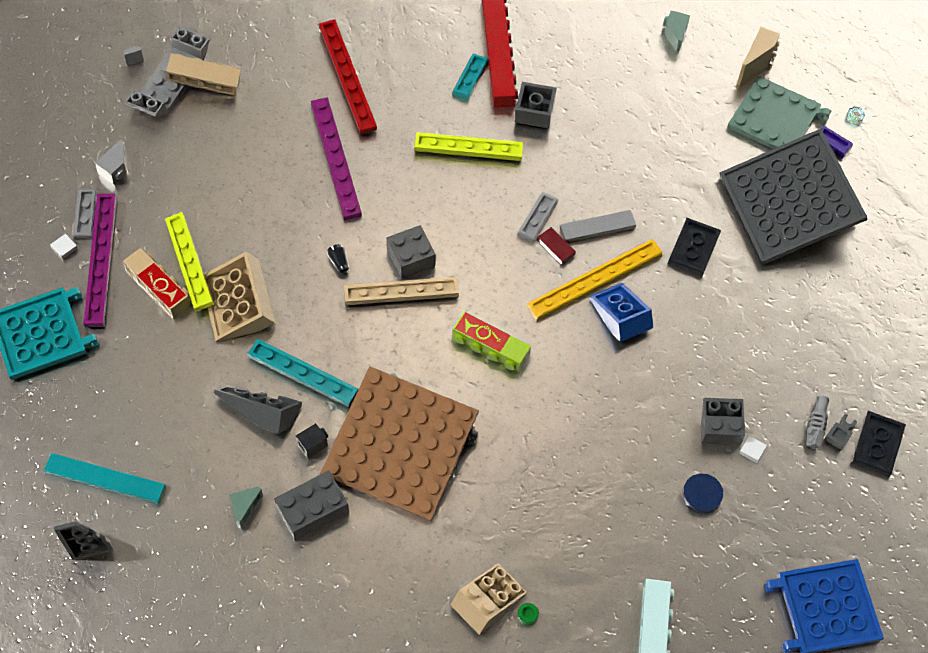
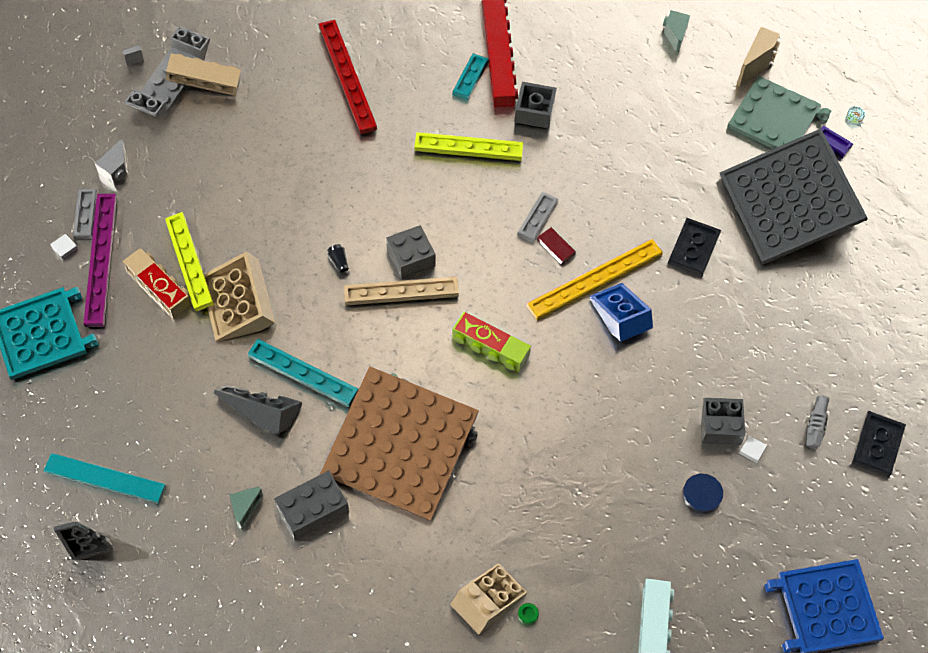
(312, 440): black brick -> none
(336, 159): magenta plate -> none
(598, 226): light grey tile -> none
(840, 433): dark grey plate -> none

